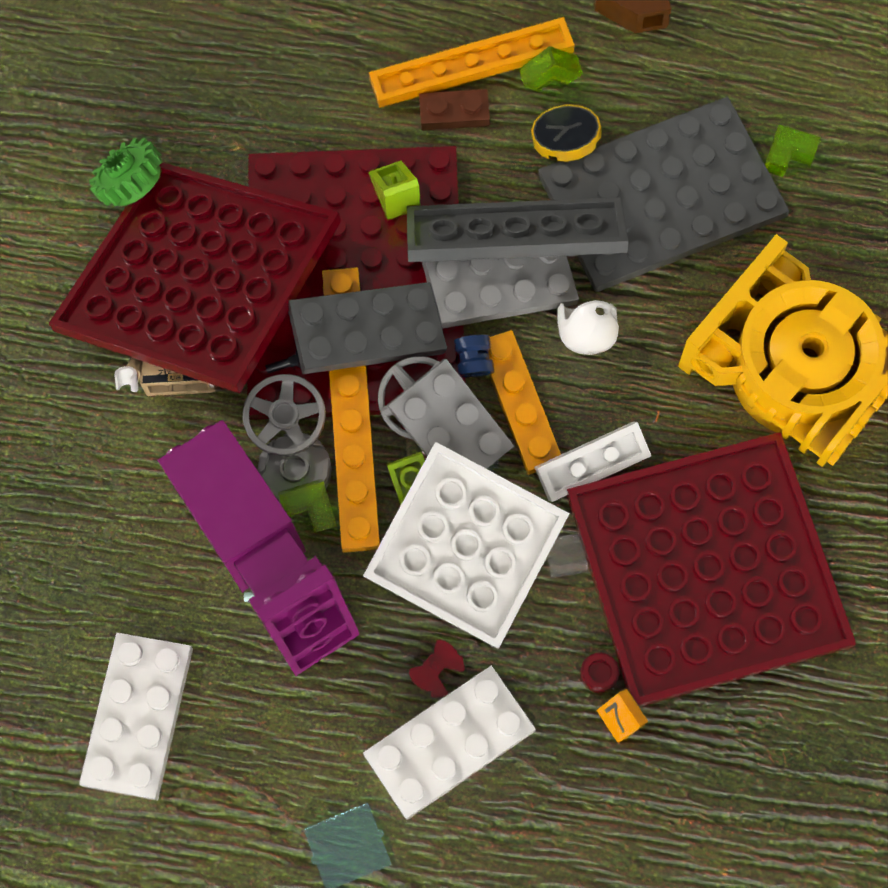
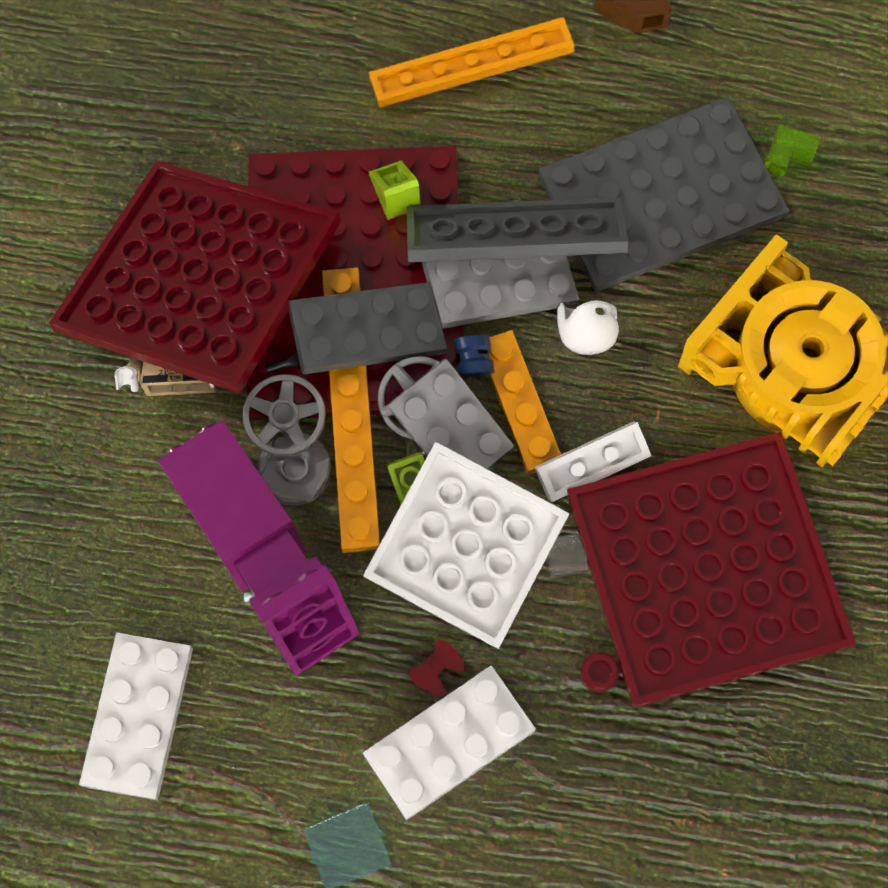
(127, 173): bright green gear -> none
(310, 498): clear neon green piece -> none
(454, 109): copper plate -> none
(550, 66): clear neon green piece -> none
(566, 132): black tile -> none
(622, 715): light orange tile -> none

